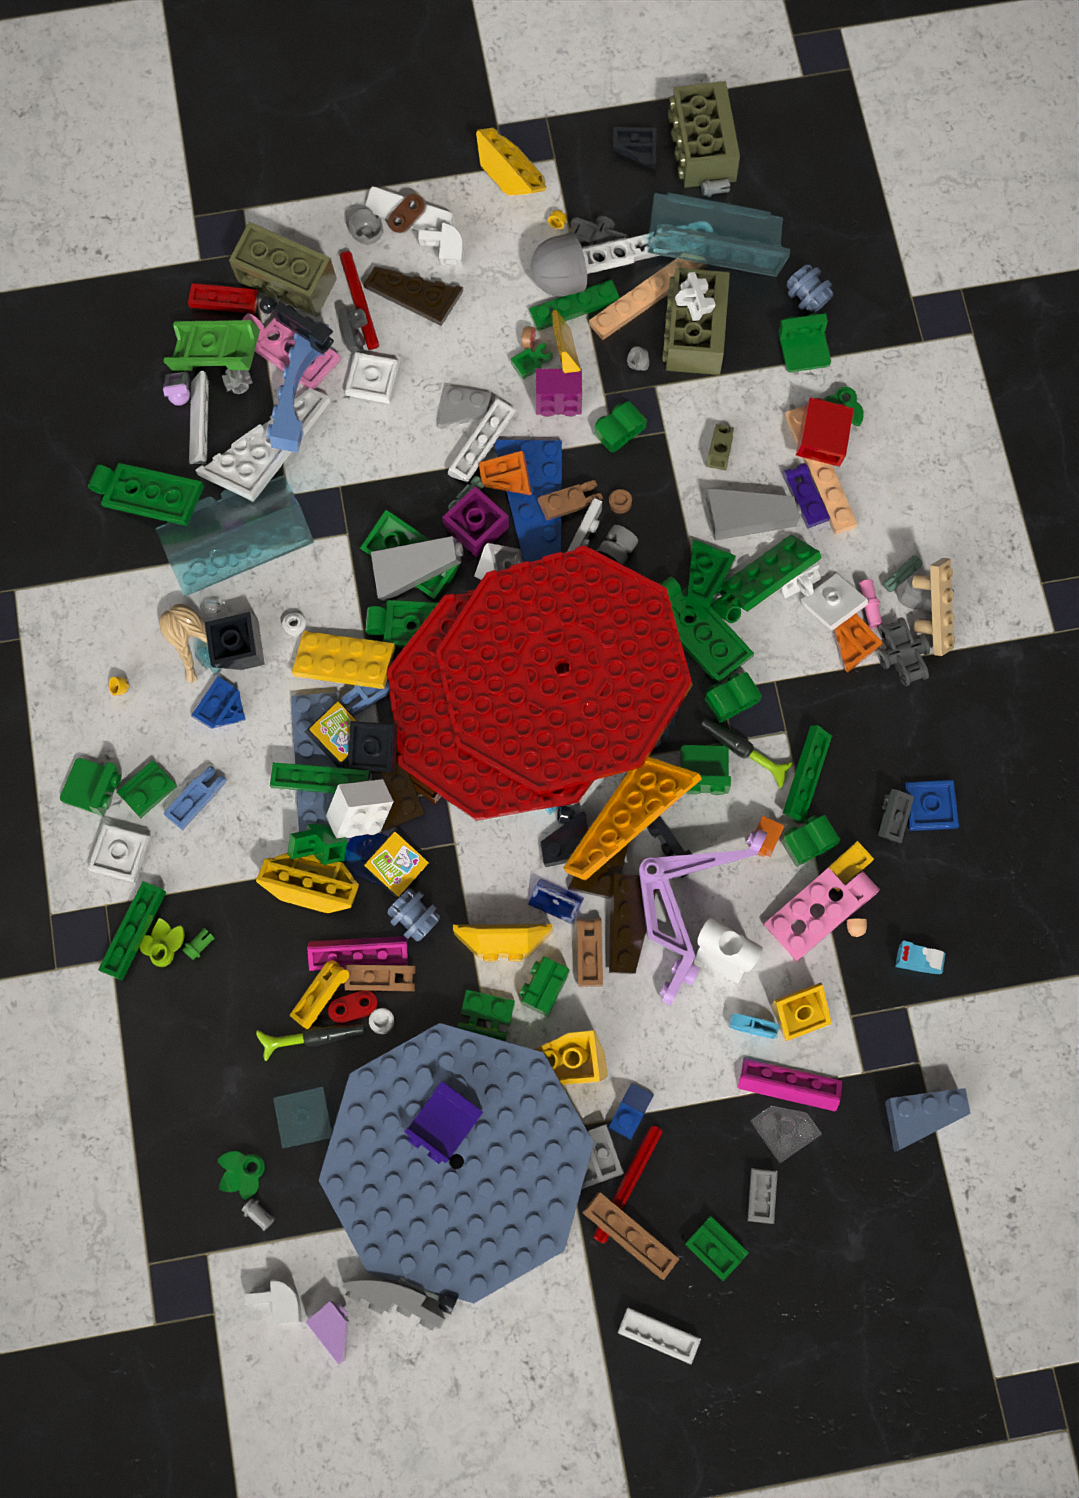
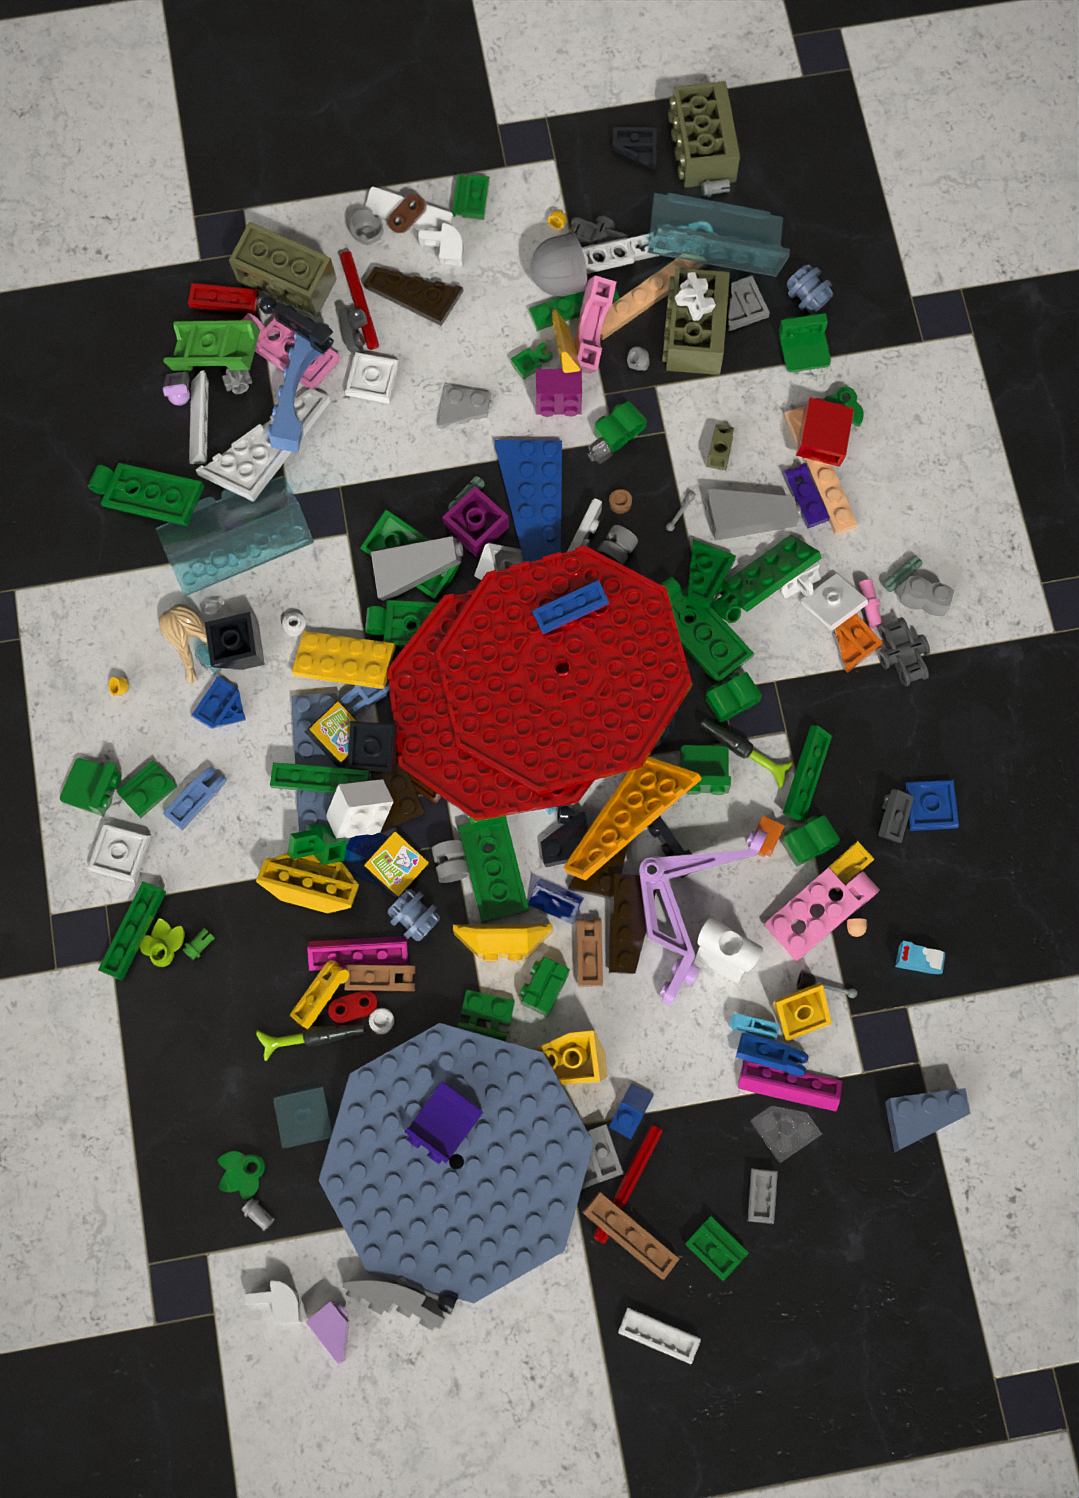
(450, 861): none -> light grey wheel
(471, 196): none -> green plate
(481, 441): white slope -> none
(493, 873): none -> green hinge
(506, 473): orange wing -> none
(508, 164): yellow wedge -> none
(528, 337): medium nougat tile -> none
(567, 500): medium nougat hinge -> none
(570, 607): none -> blue plate
(595, 304): none -> bright pink arch
(599, 451): none -> clear piece
(670, 526): none -> light grey hinge
(746, 304): none -> light grey wing
(771, 1054): none -> blue hinge
(808, 979): none -> hinge
(942, 608): tan plate -> none

